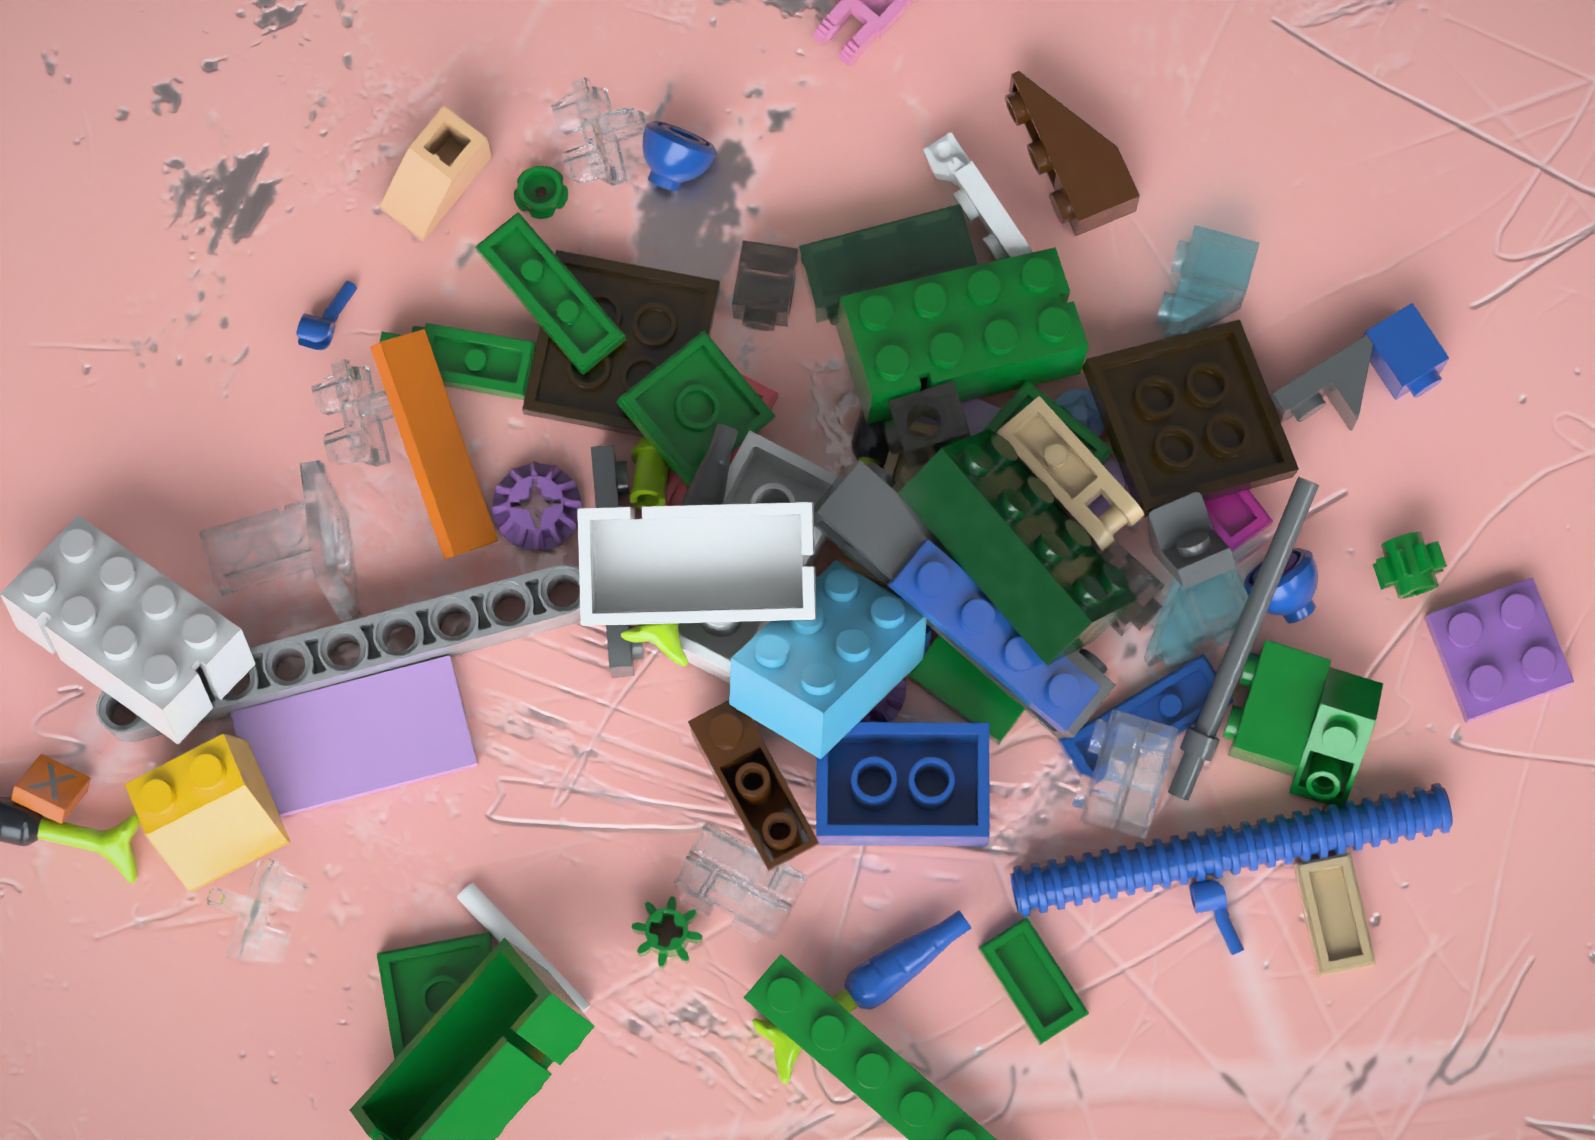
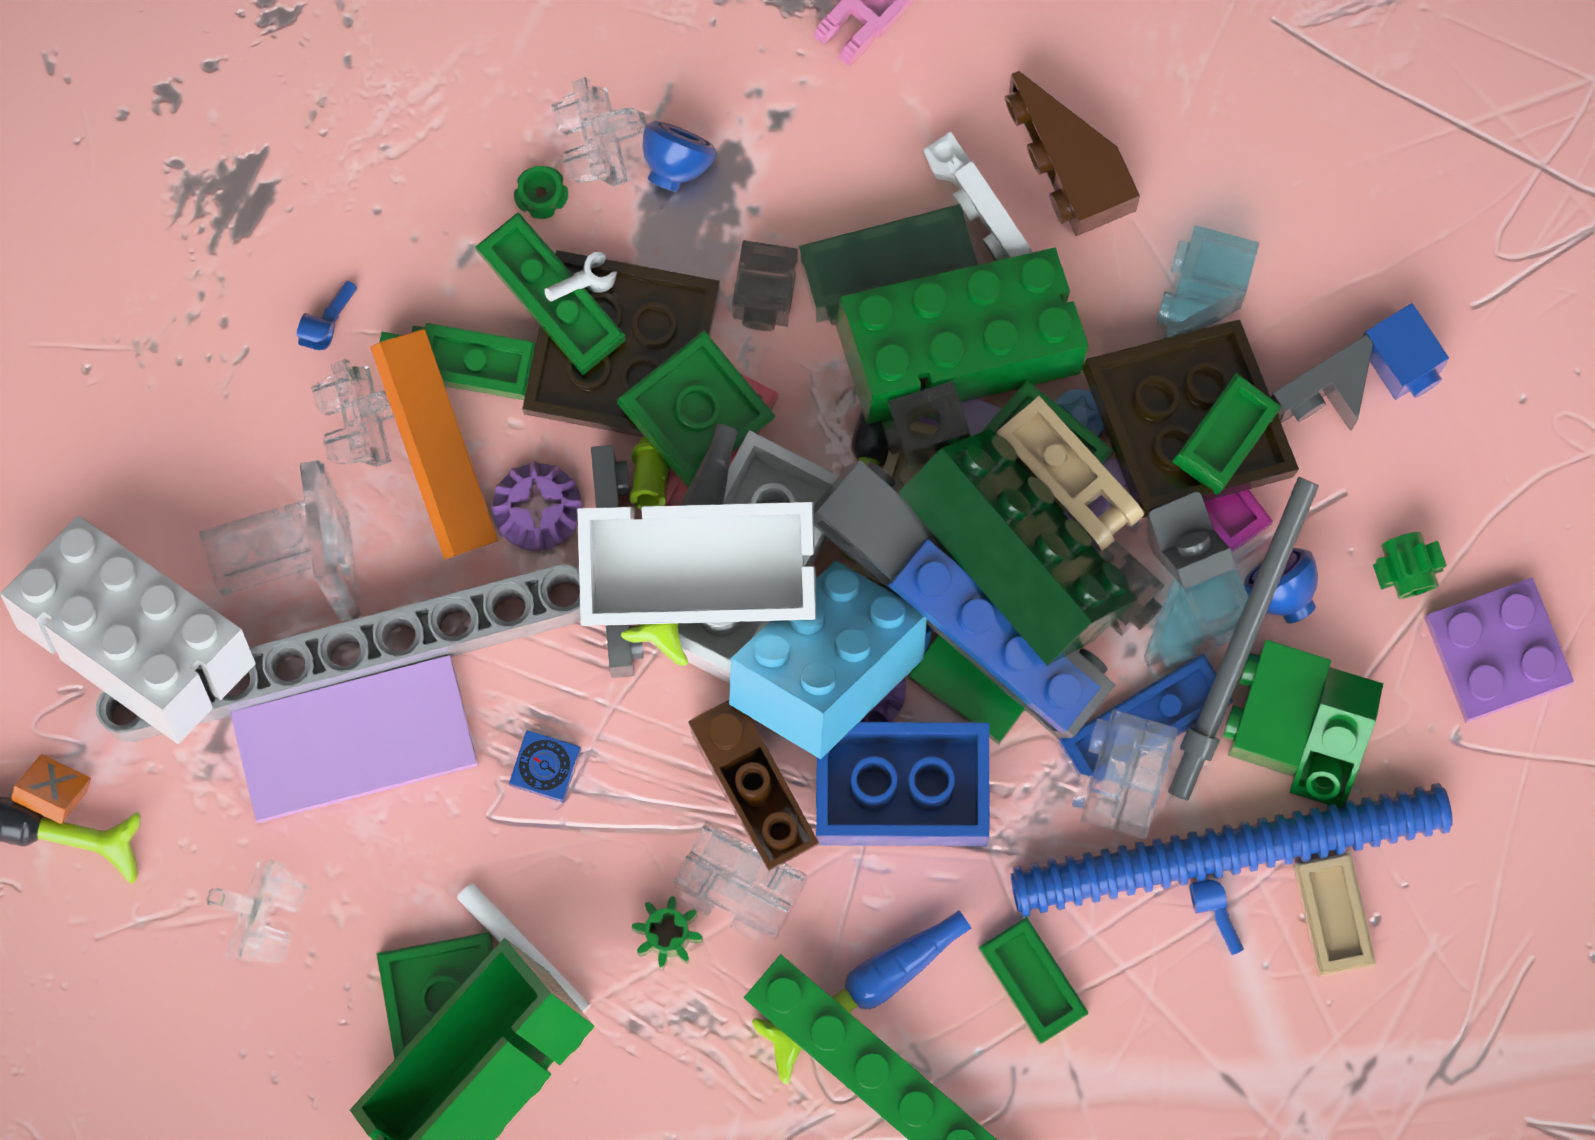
(208, 811): yellow slope -> none
(435, 172): light nougat slope -> none
(545, 766): none -> blue tile
(583, 279): none -> white hand
(1226, 434): none -> green tile

